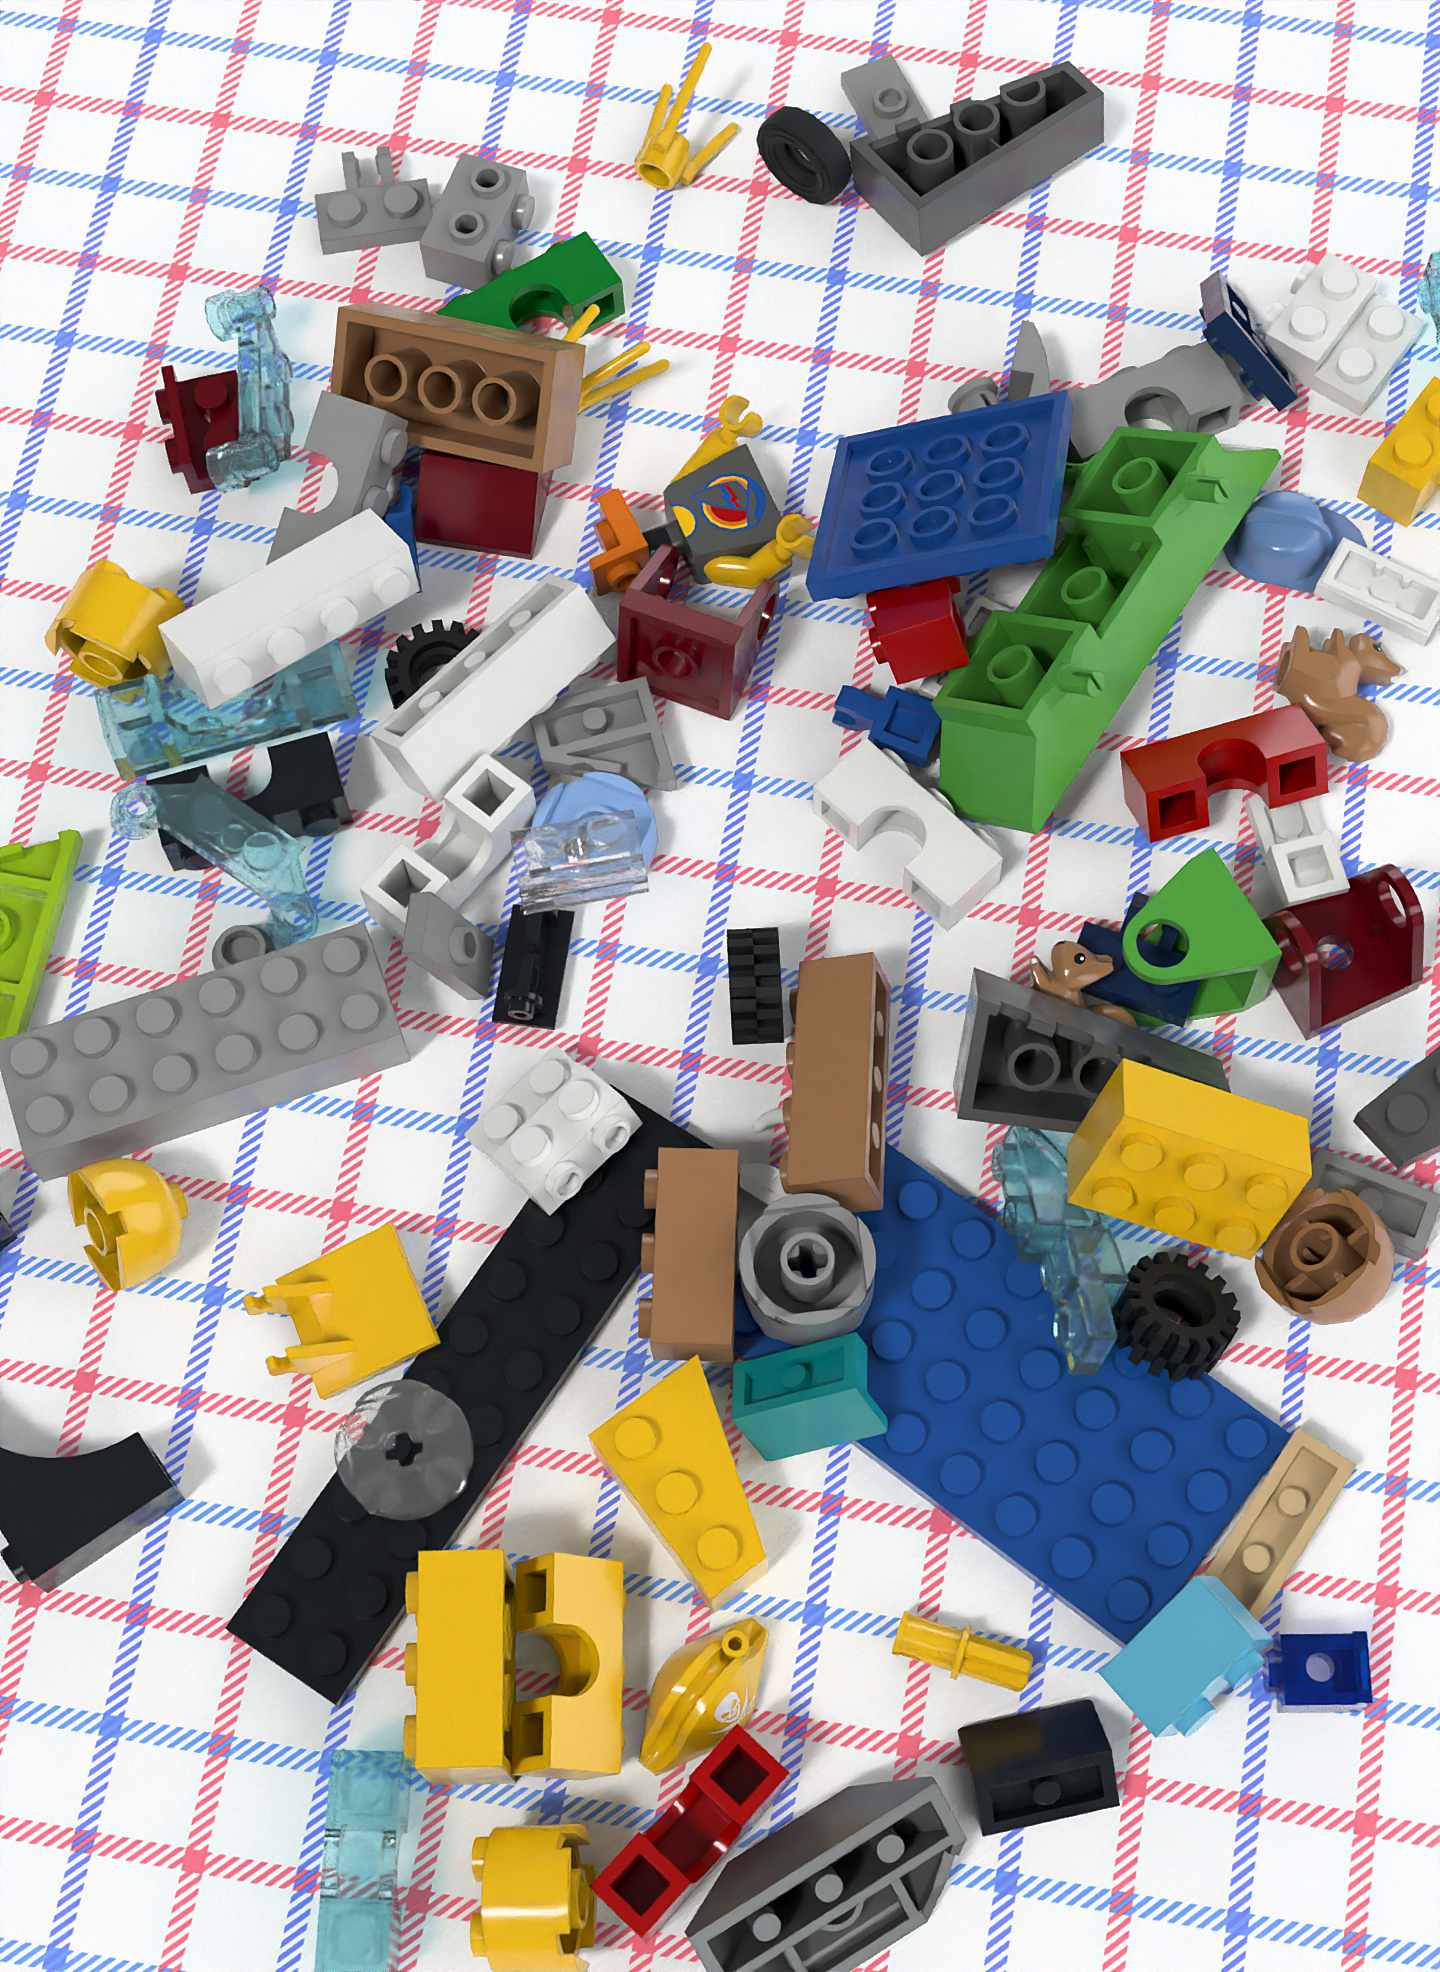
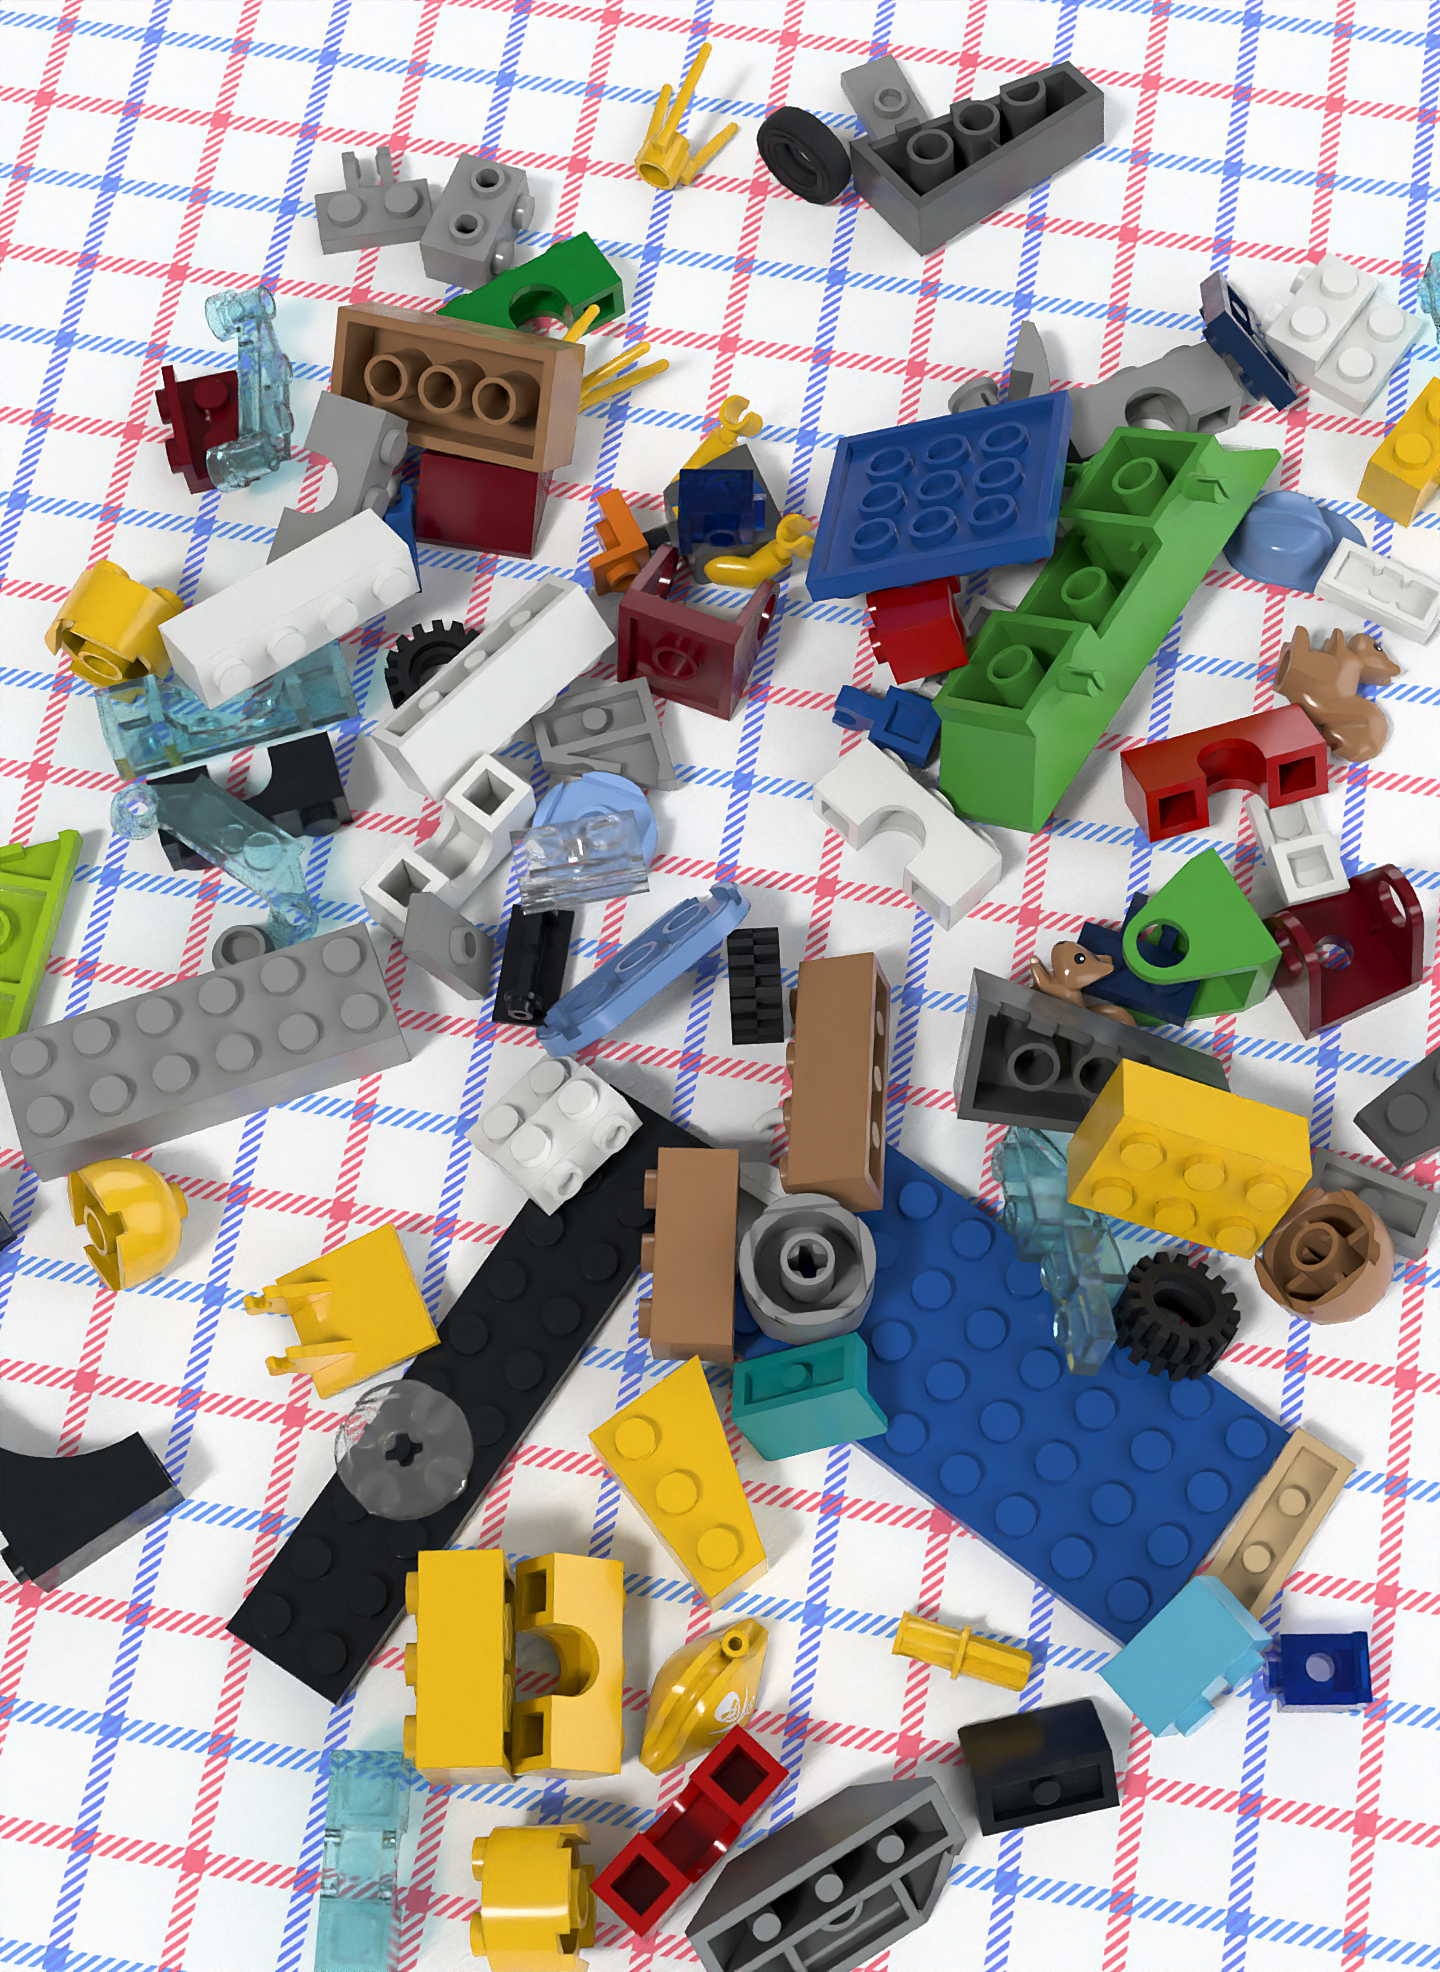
(641, 969): none -> medium blue tile
(718, 508): none -> clear blue brick

